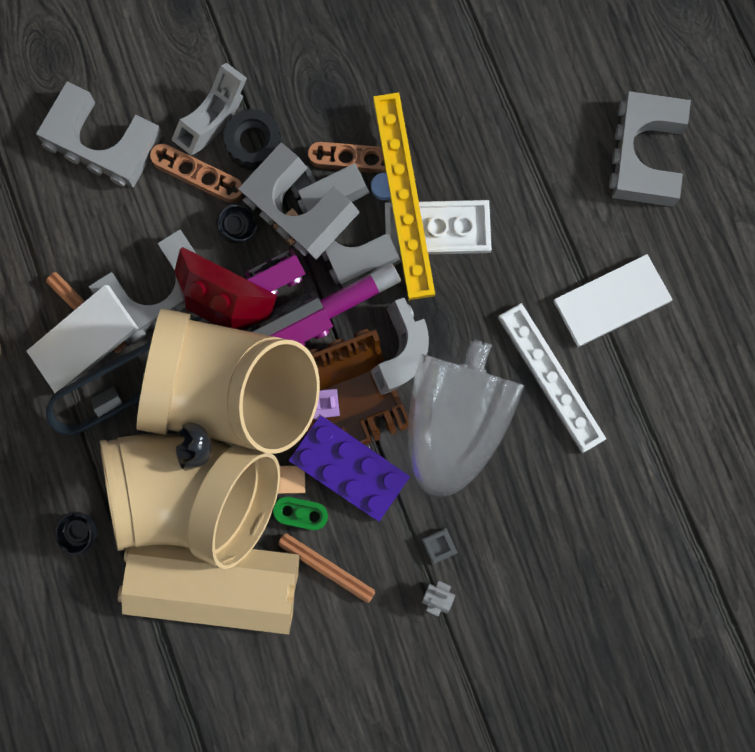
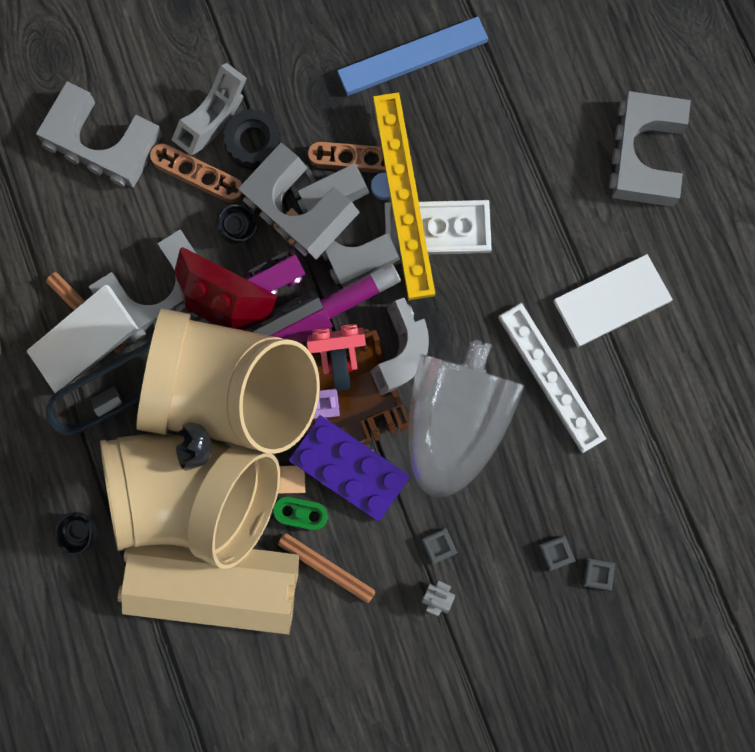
(339, 363): none -> coral plate
(412, 56): none -> medium blue tile
(557, 553): none -> dark grey tile
(599, 574): none -> dark grey tile

